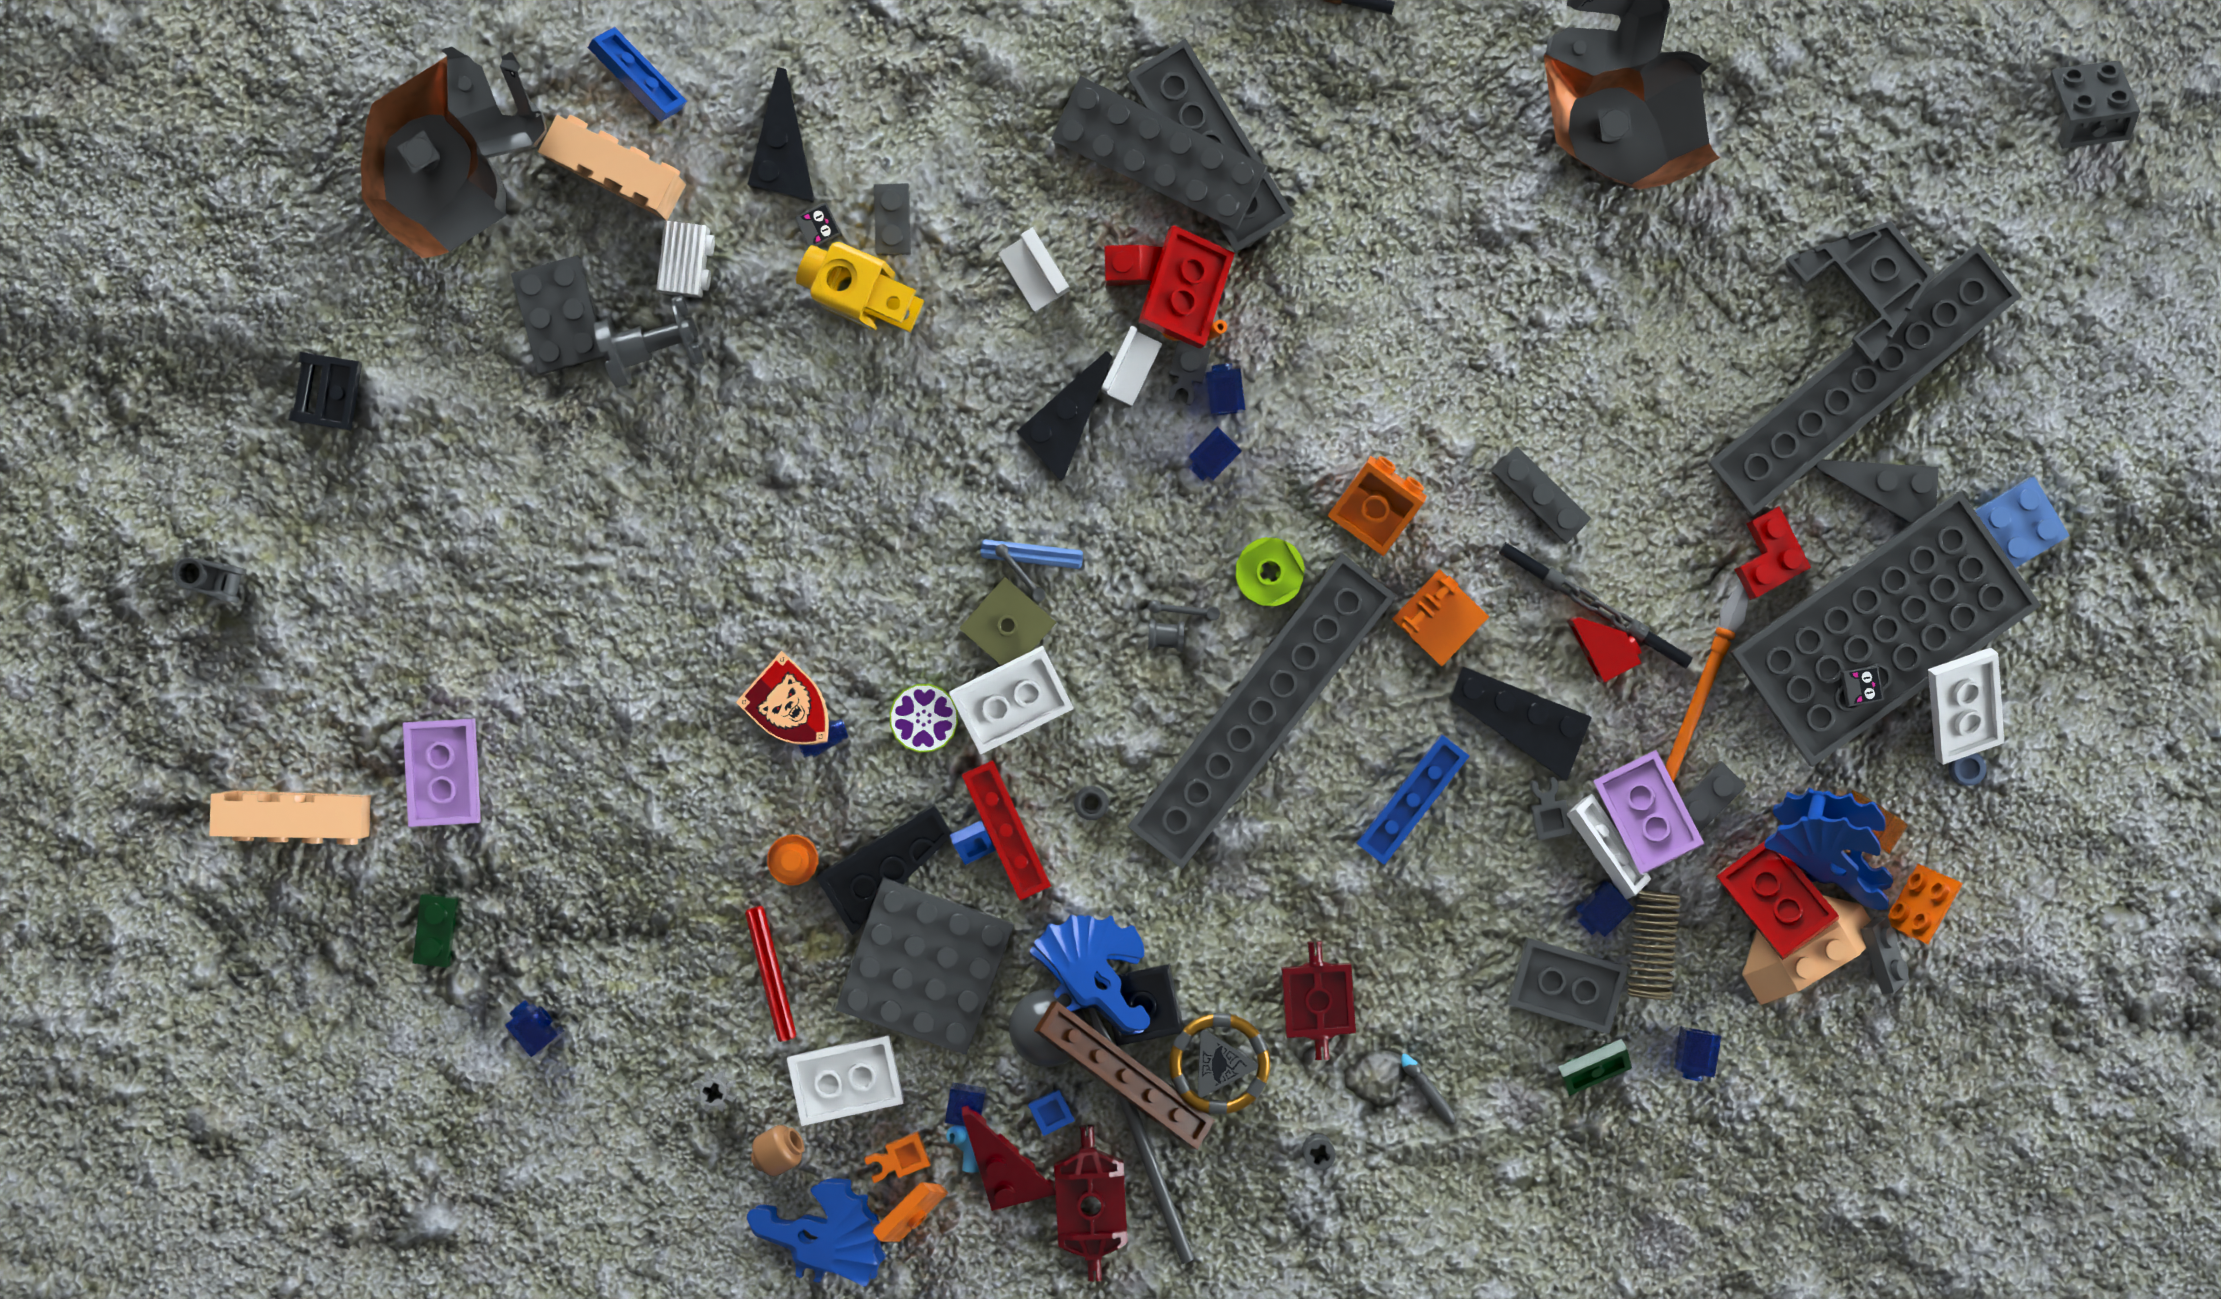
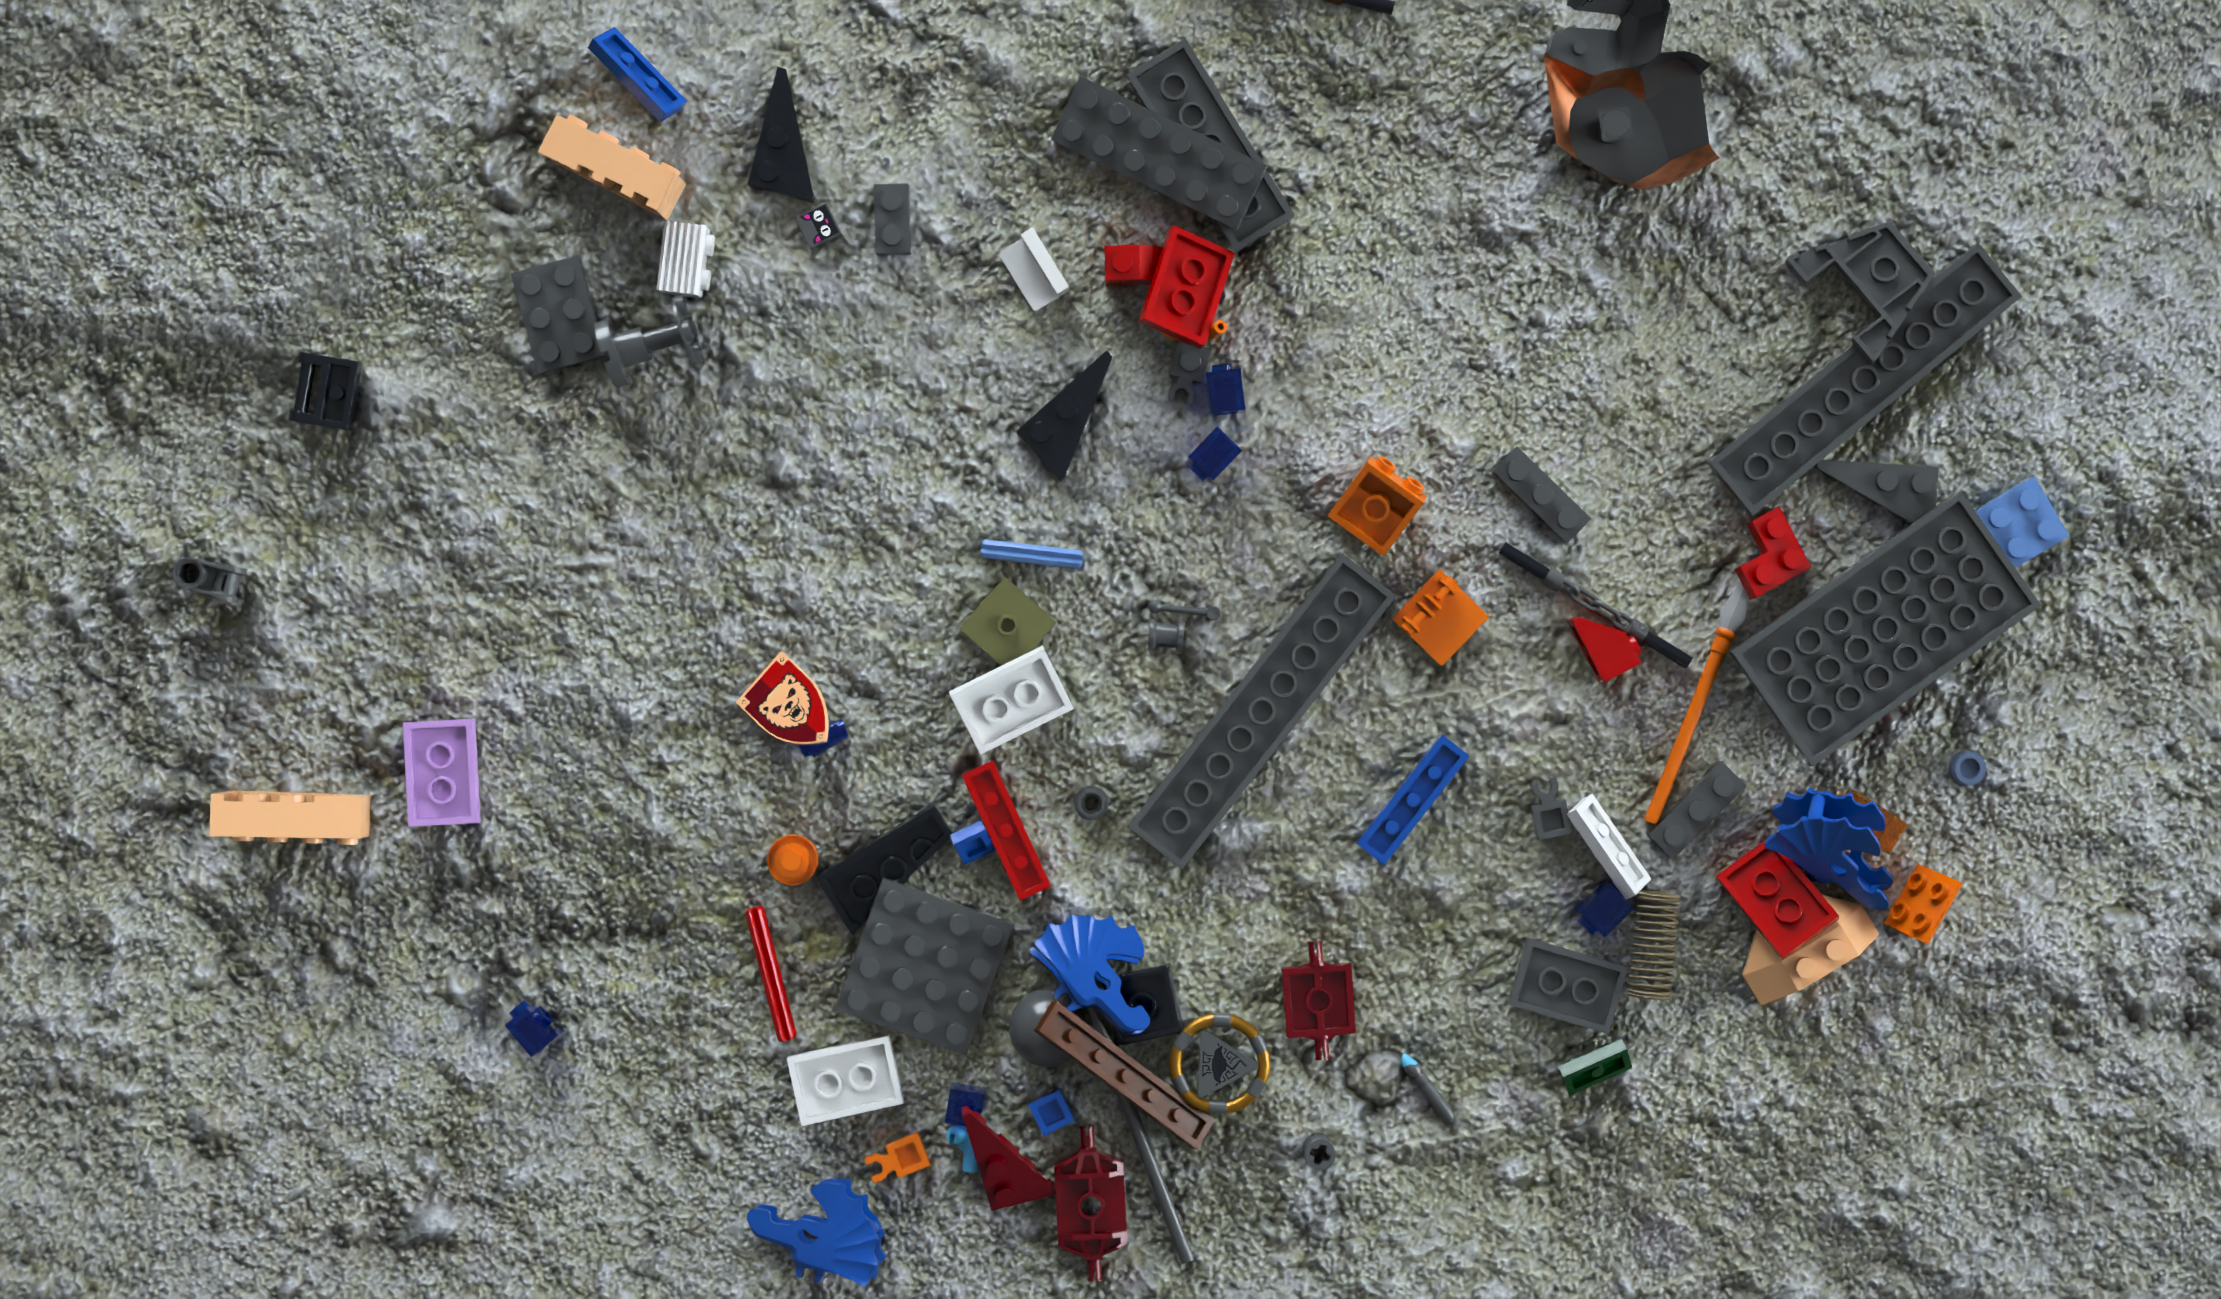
(431, 151): dark grey piece -> none
(435, 930): dark green plate -> none
(705, 1093): light grey gear -> none
(777, 1150): medium nougat head -> none
(871, 291): yellow piece -> none
(910, 1212): orange plate -> none
(923, 718): tile -> none
(1037, 593): dark grey hinge -> none
(1131, 367): white panel -> none
(1275, 553): lime plate -> none
(1530, 722): black wing -> none
(1648, 812): lavender plate -> none
(1697, 1053): clear blue brick -> none
(1862, 686): tile -> none
(1885, 954): dark grey plate -> none
(1966, 706): white plate -> none
(2095, 104): dark grey bracket -> none

